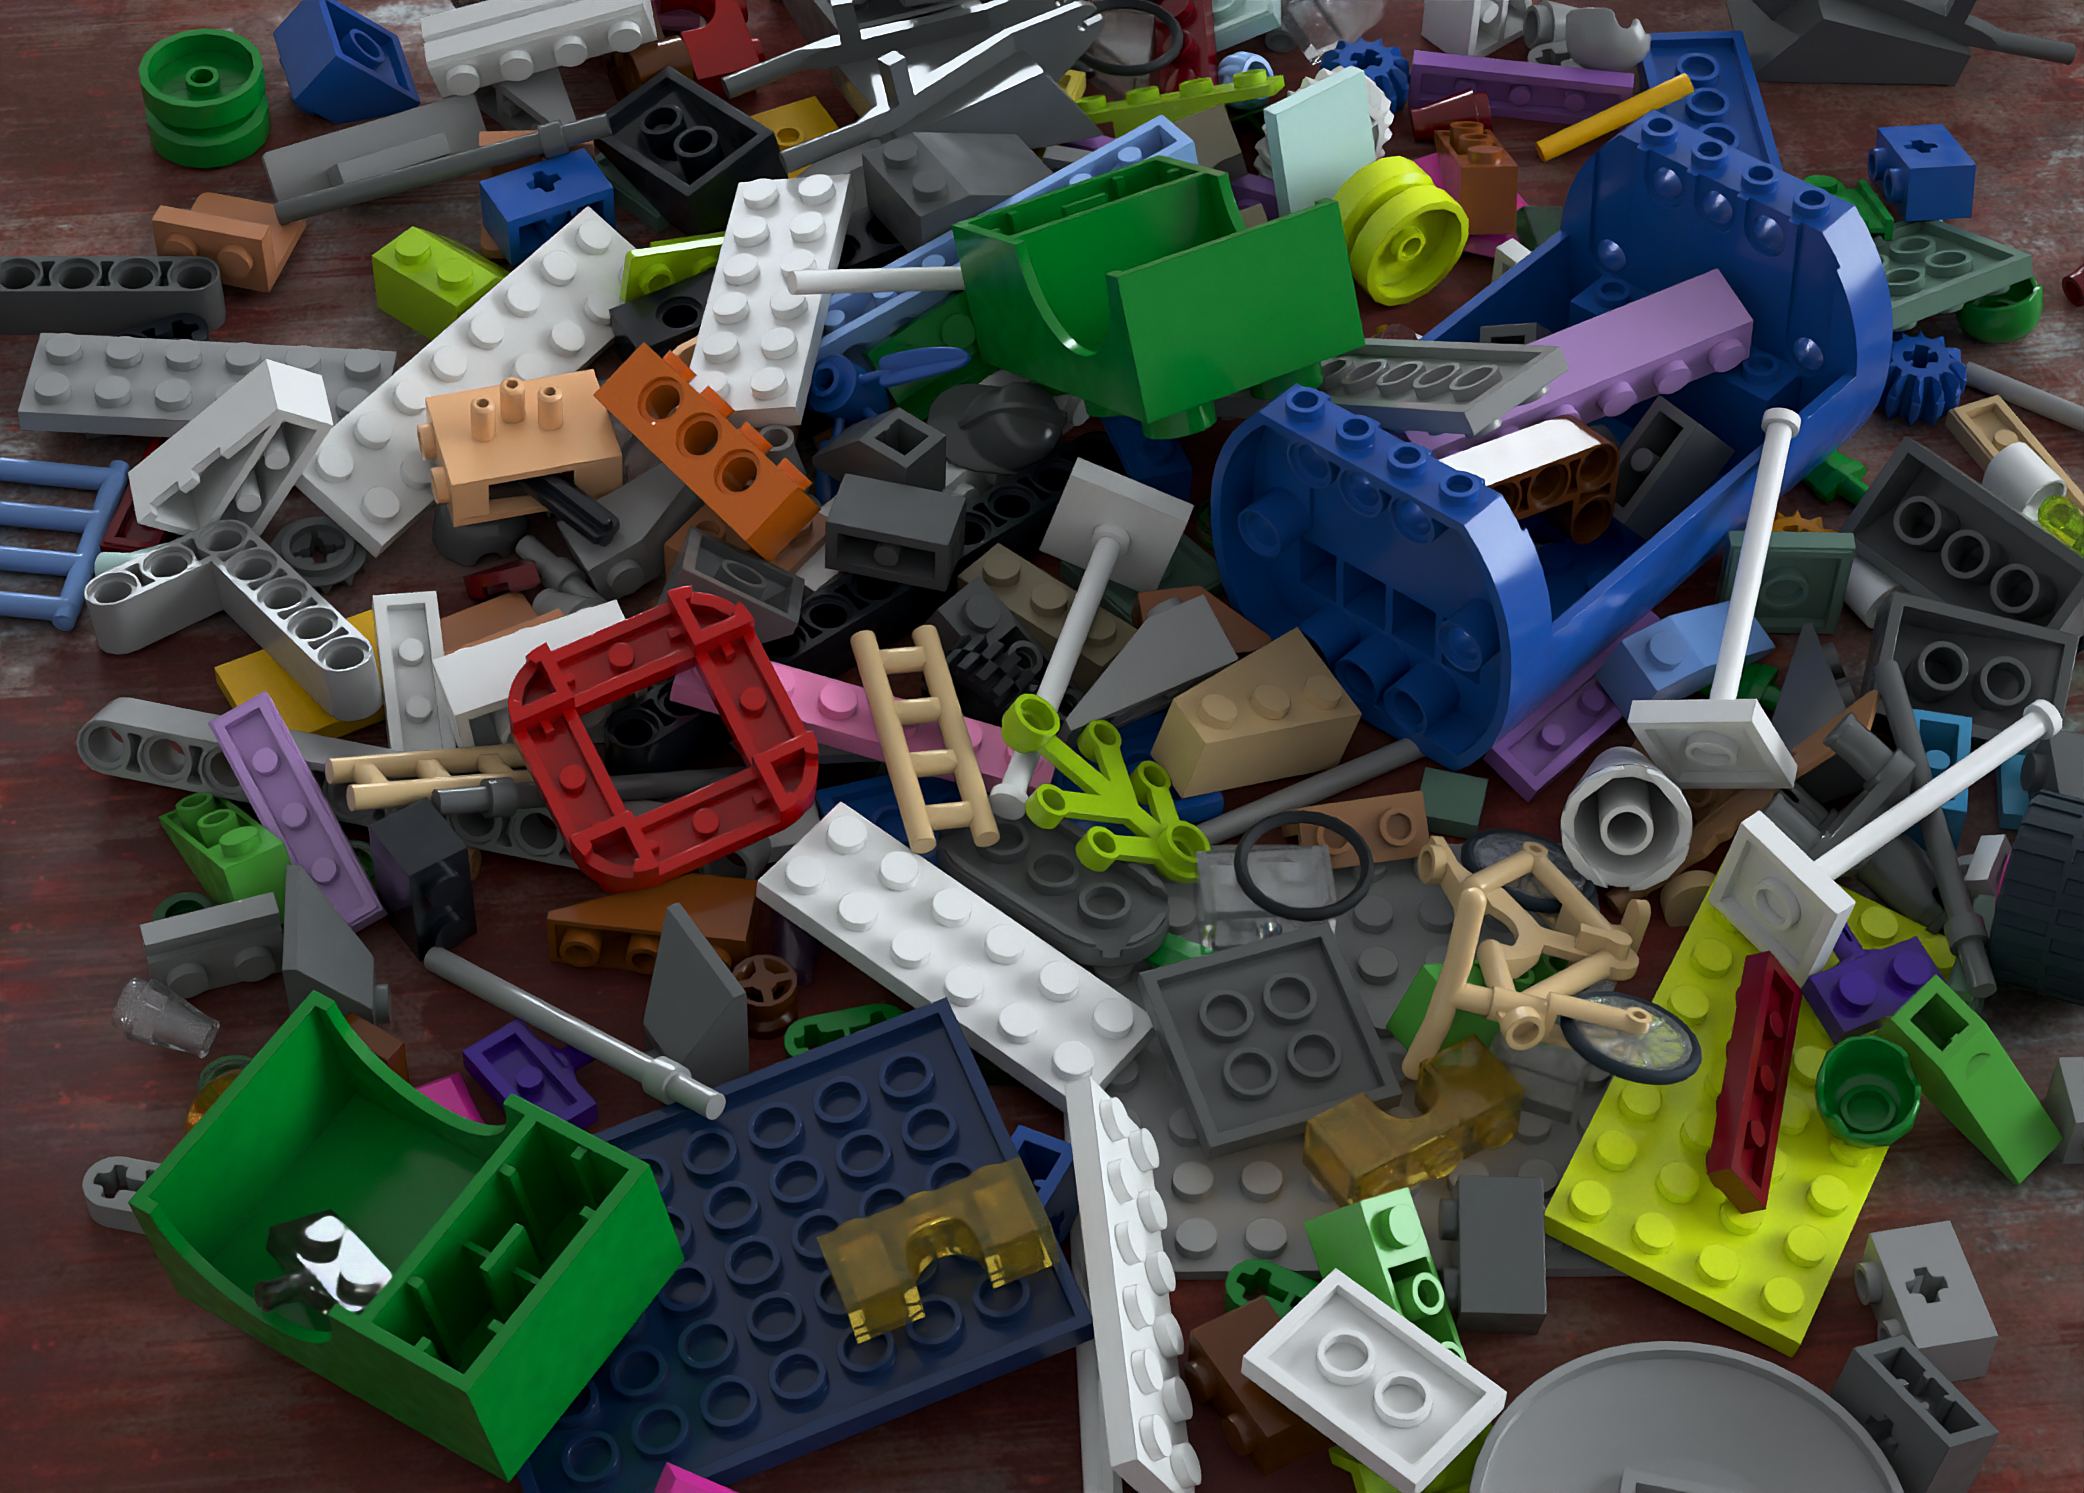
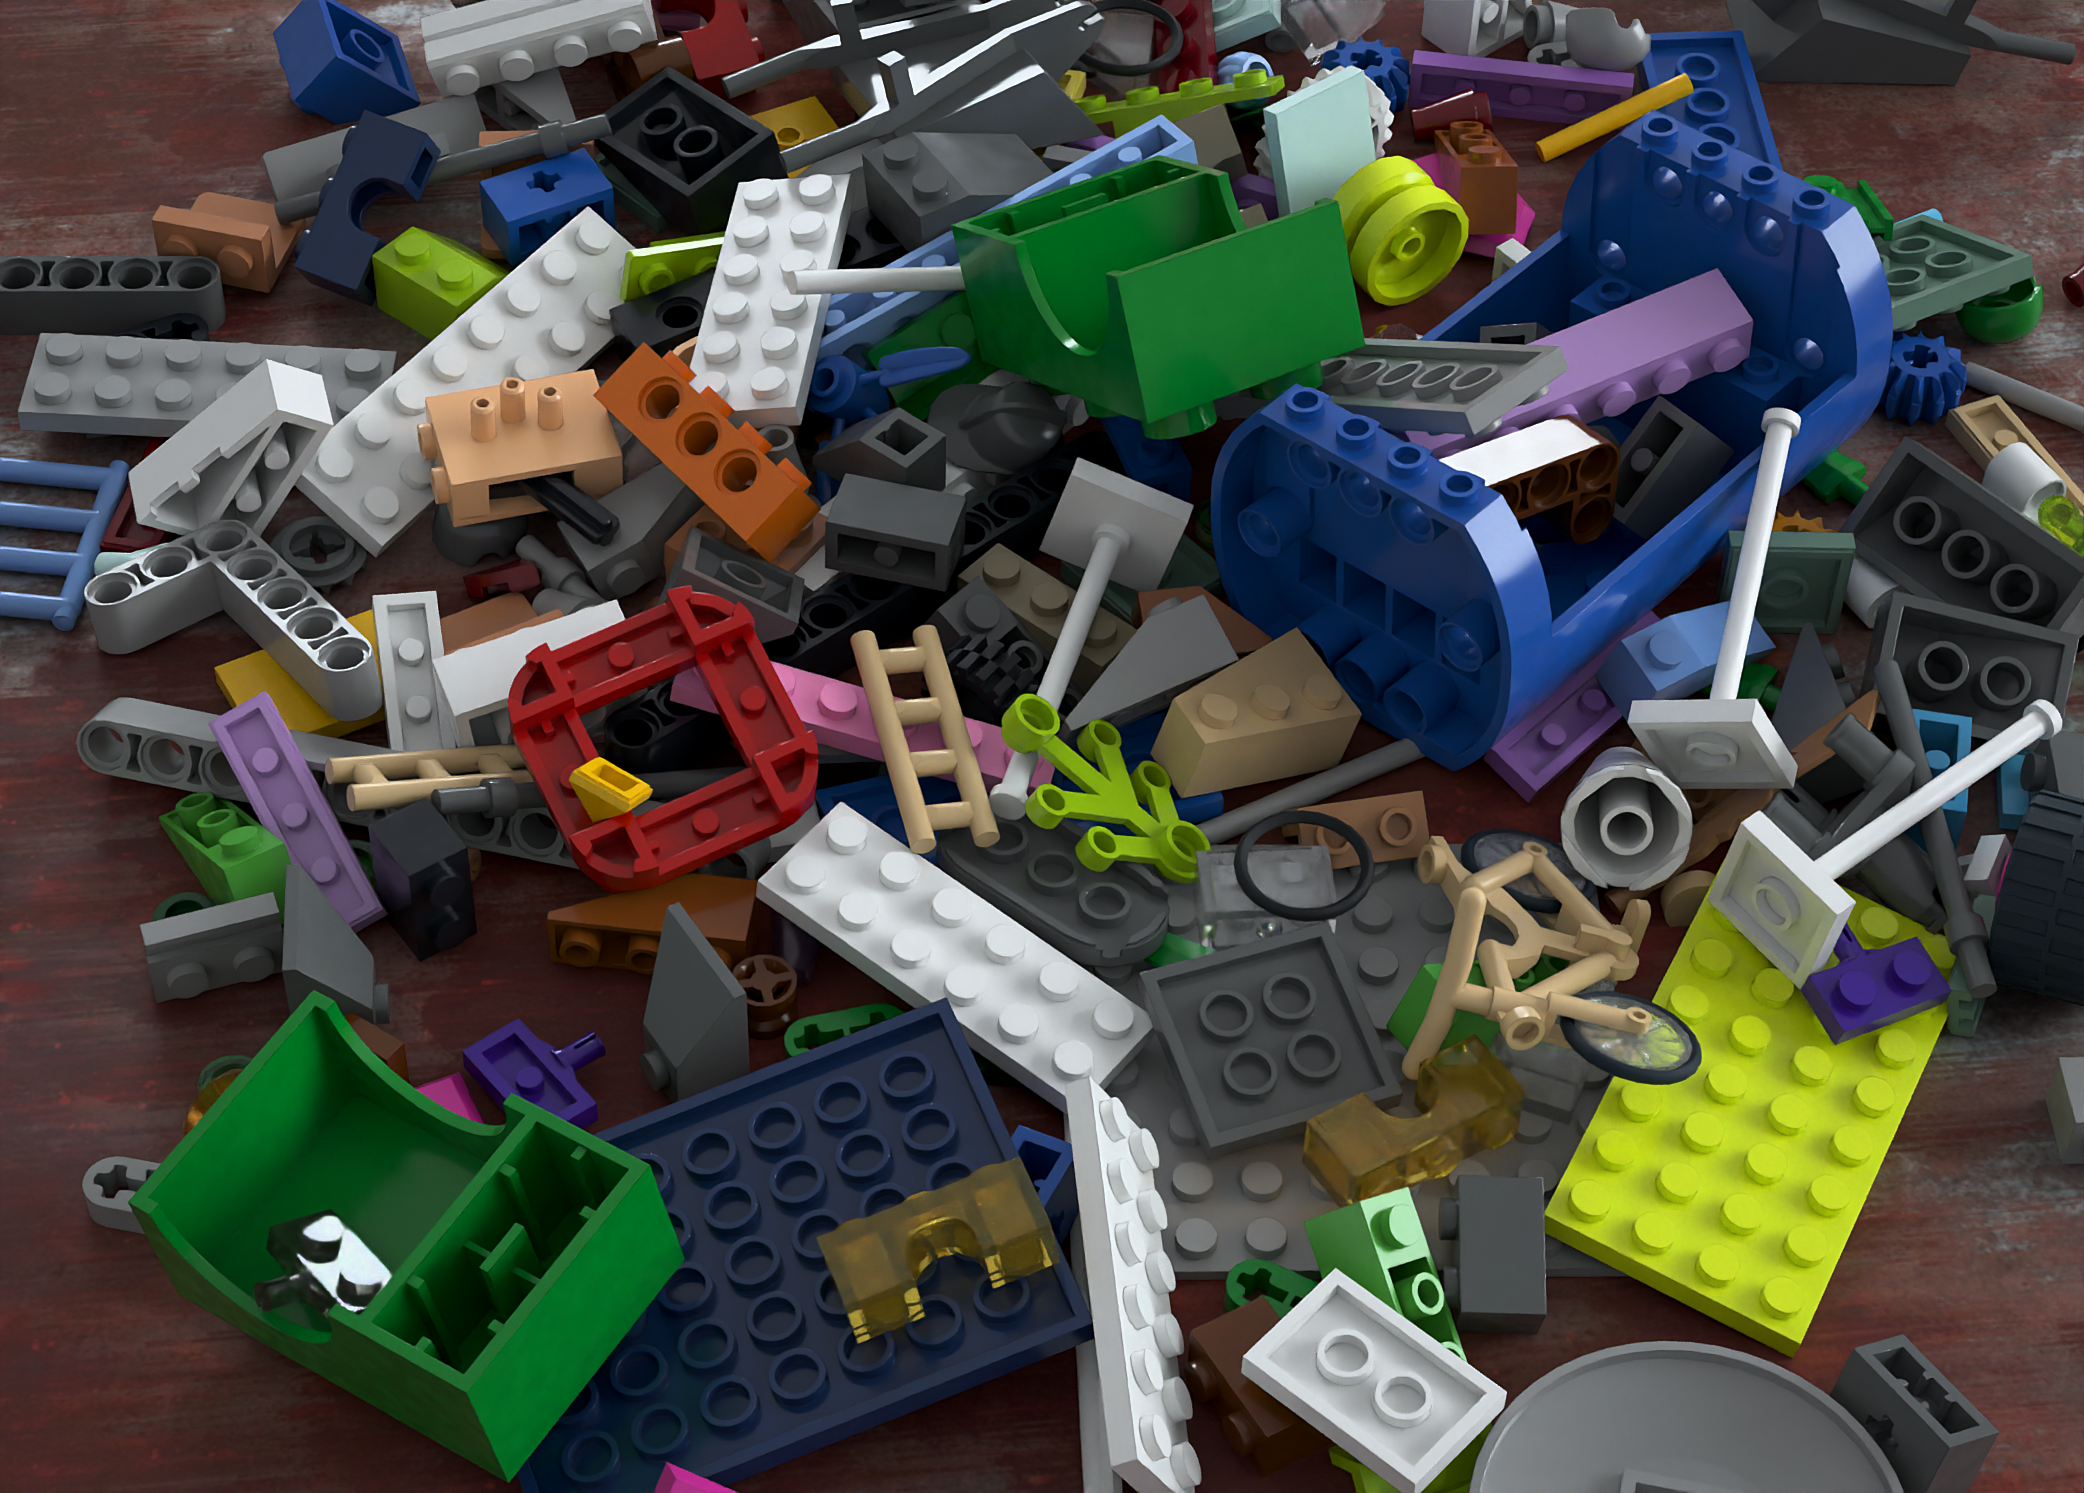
(162, 1018): clear cone -> none
(205, 98): green wheel -> none
(377, 162): none -> dark blue arch
(607, 789): none -> yellow slope
(659, 1076): light grey bar -> none
(1453, 802): sand green tile -> none
(1537, 224): clear green tile -> none
(1754, 1083): dark red plate -> none
(1867, 1092): green hair -> none
(1923, 172): blue brick -> none
(1928, 1293): light grey brick -> none
(1972, 1079): bright green slope -> none

